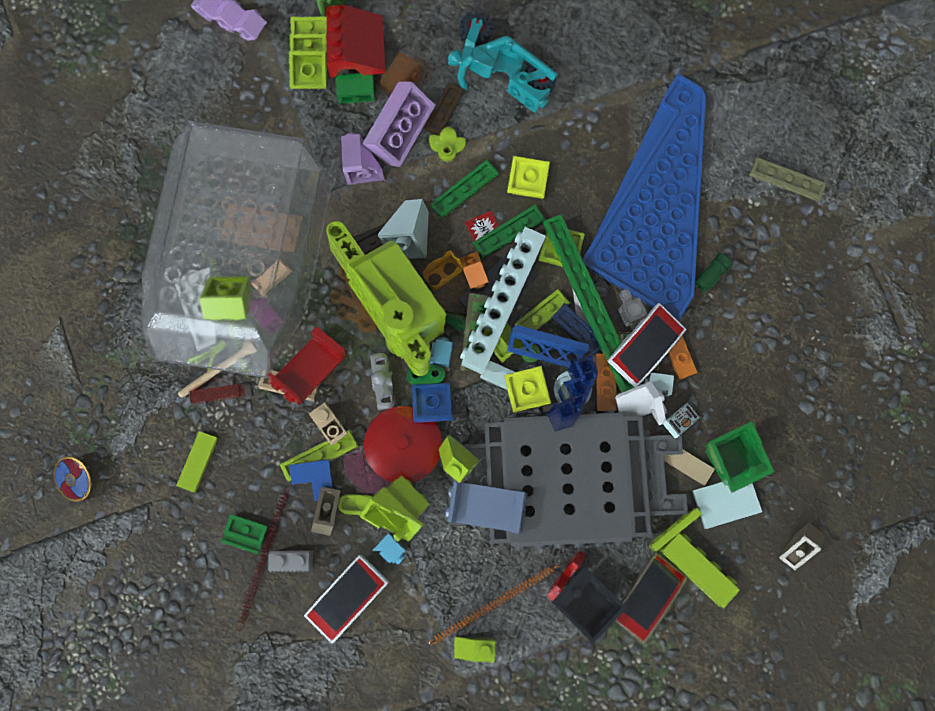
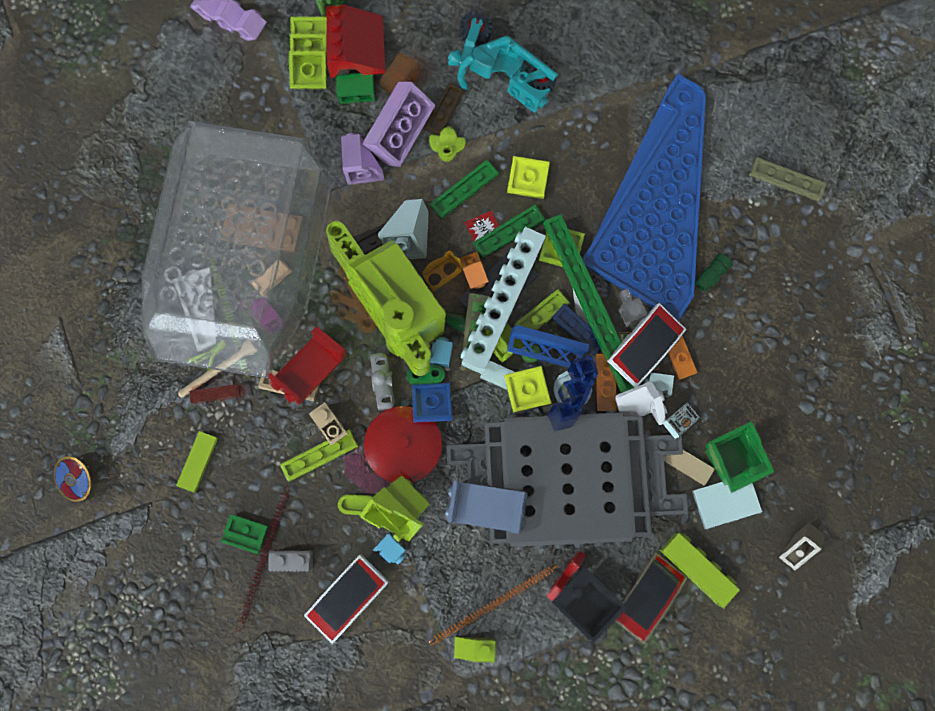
(226, 298): lime slope -> none
(313, 471): blue tile -> none
(325, 511): dark tan slope -> none
(456, 459): lime slope -> none
(674, 529): lime tile -> none

